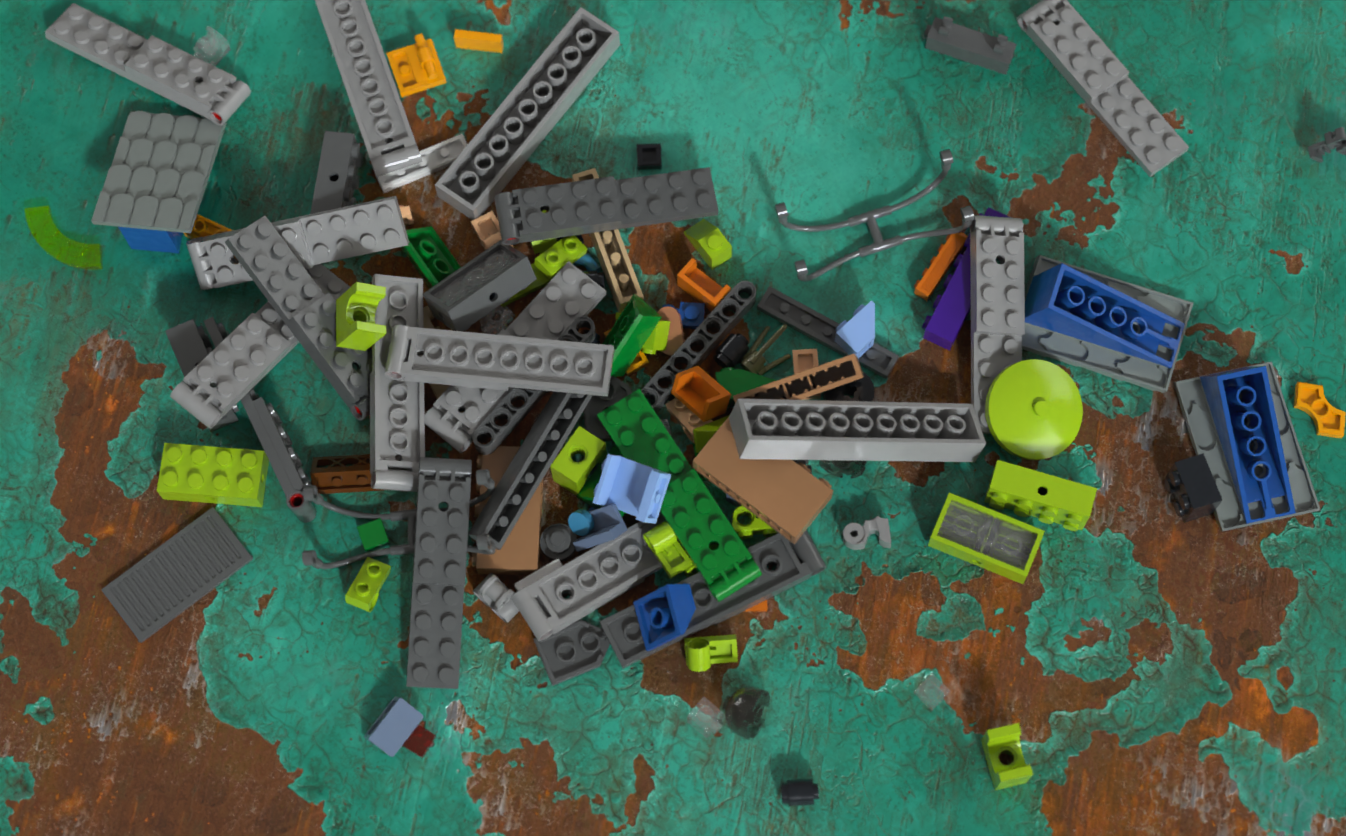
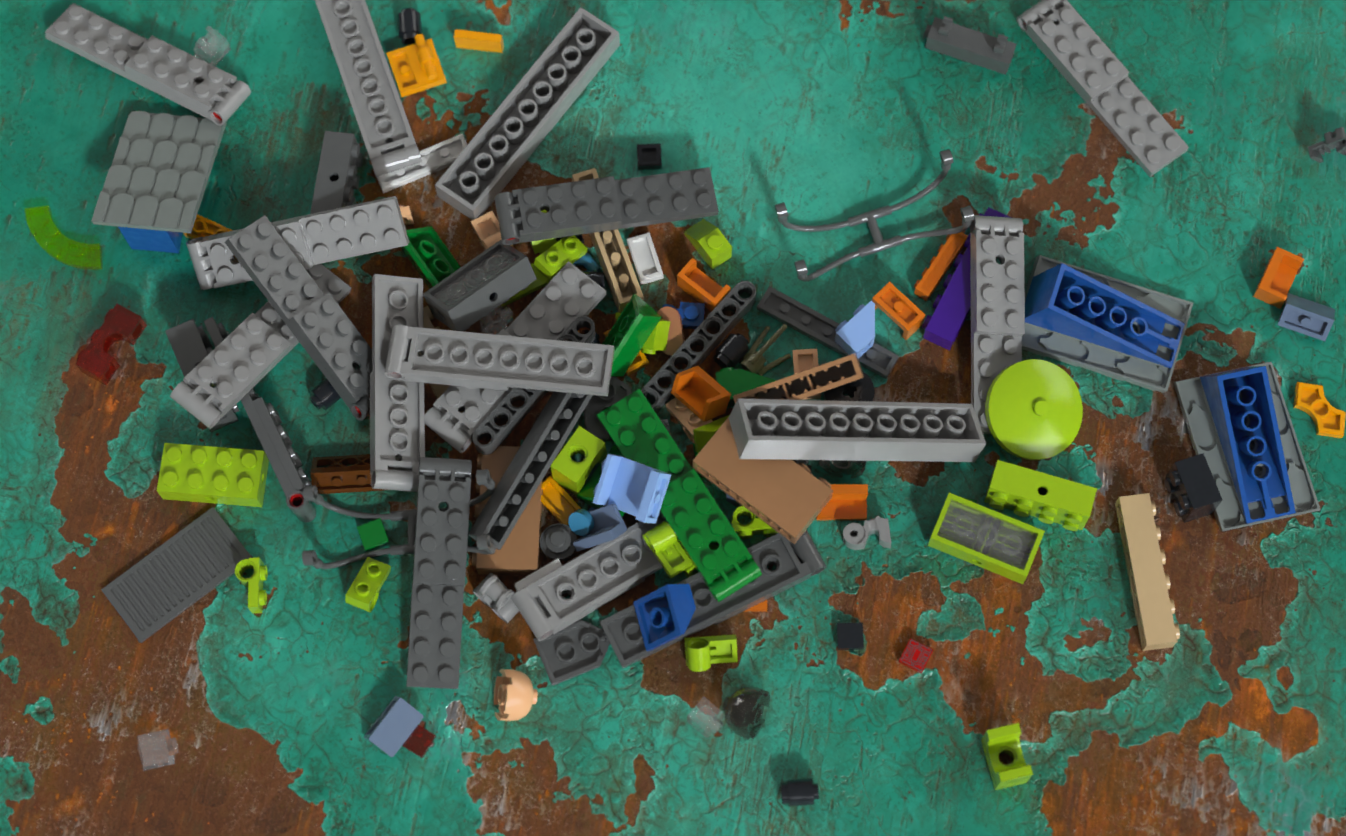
(118, 325): none -> clear red arch
(156, 749): none -> clear brick
(256, 595): none -> lime plate
(324, 395): none -> black brick
(361, 304): lime piece -> none
(409, 25): none -> black brick
(514, 695): none -> light nougat cylinder
(557, 500): none -> light orange tile
(644, 258): none -> white tile
(847, 503): none -> orange panel
(850, 636): none -> black tile
(899, 309): none -> orange panel
(915, 656): none -> red tile
(931, 691): clear tile -> none
(1146, 572): none -> tan brick
(1278, 277): none -> orange panel
(1307, 317): none -> sand blue panel

